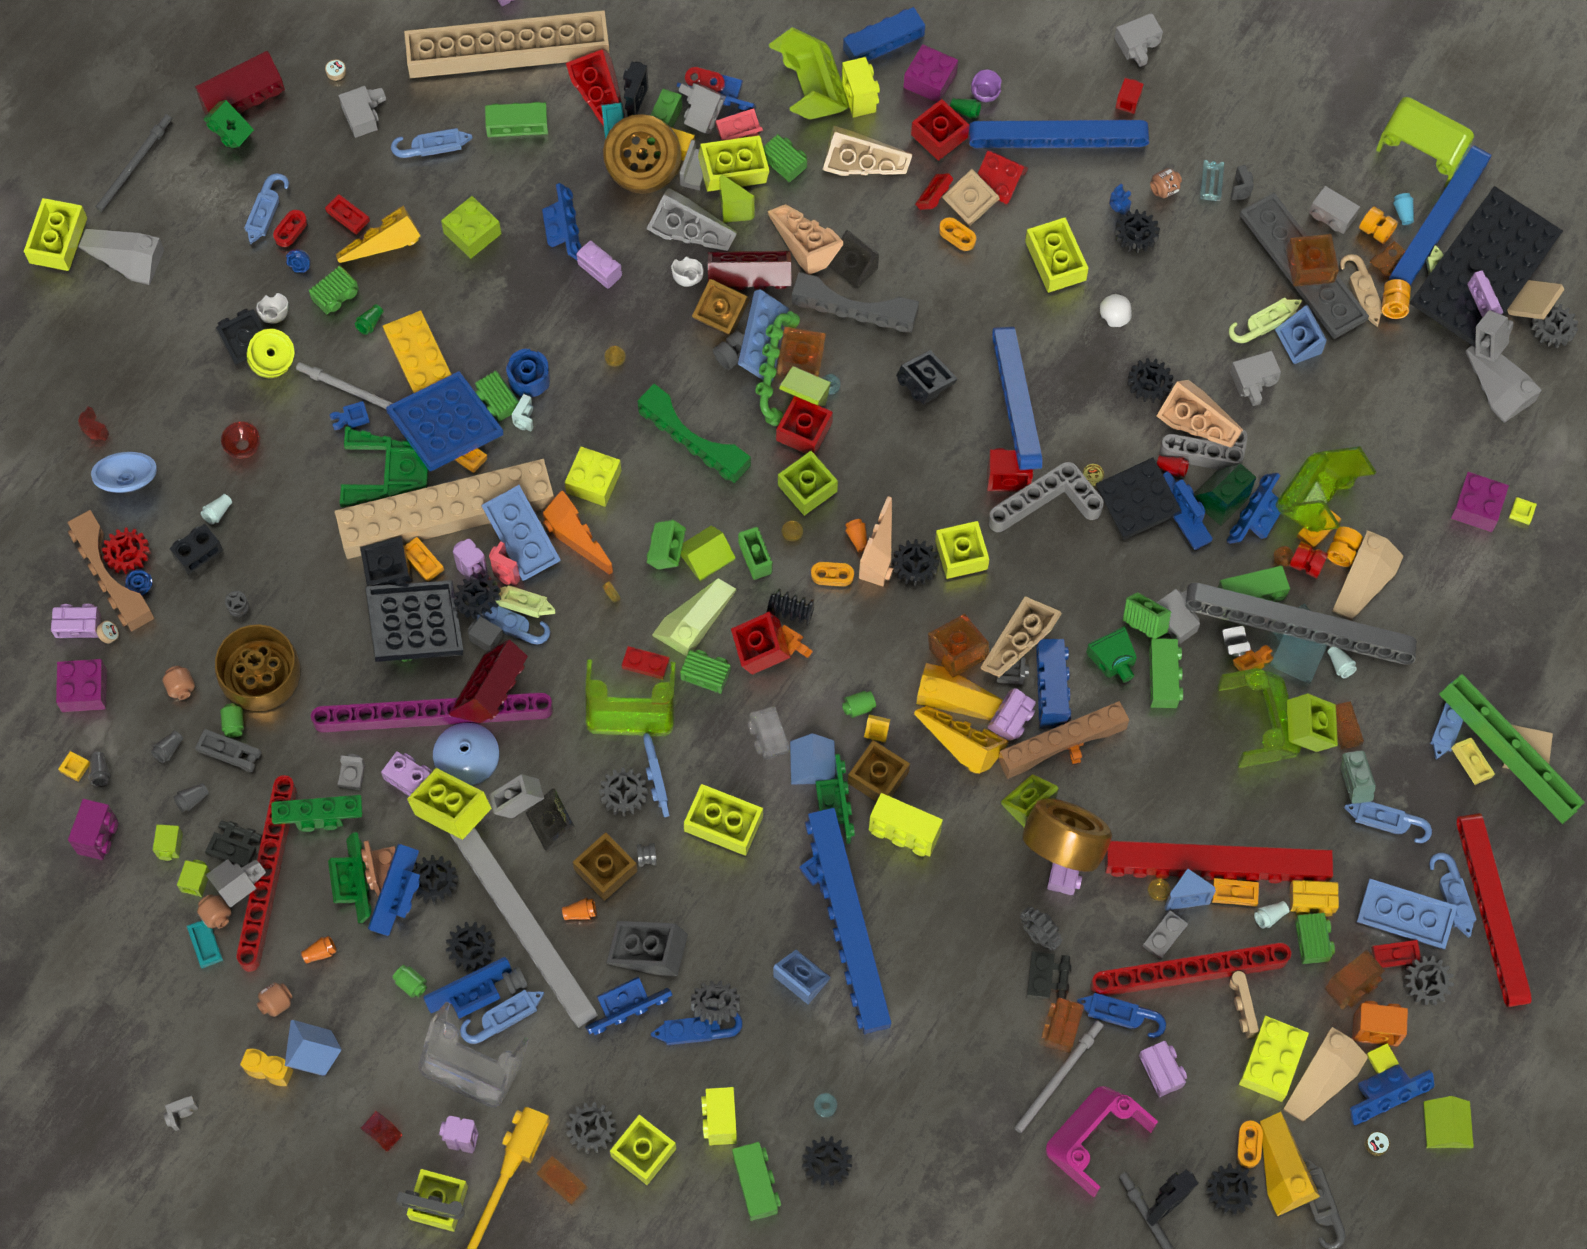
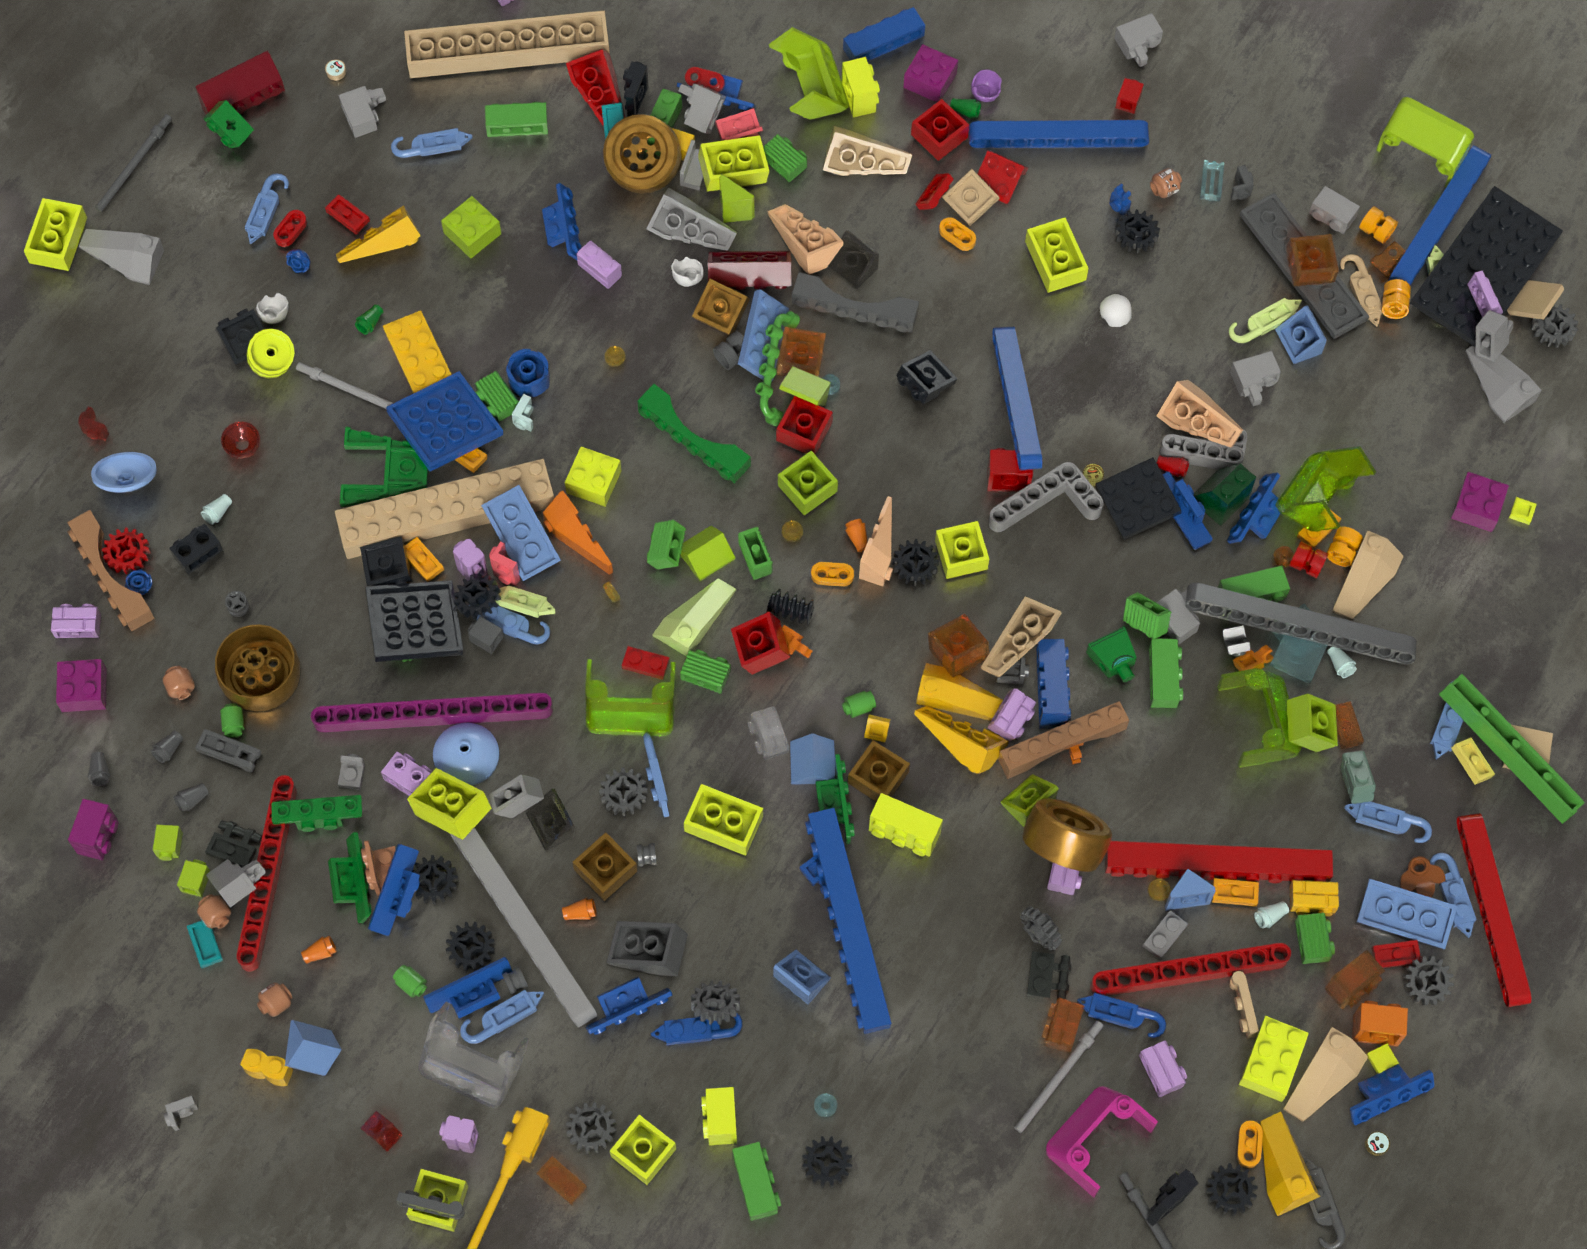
(74, 766): yellow plate -> none
(107, 632): tile -> none
(334, 290): bright green brick -> none
(353, 415): blue plate -> none
(489, 683): dark red slope -> none
(1150, 380): black gear -> none
(1404, 206): medium azure cone -> none
(1422, 881): none -> dark orange plate
(1448, 1123): lime slope -> none

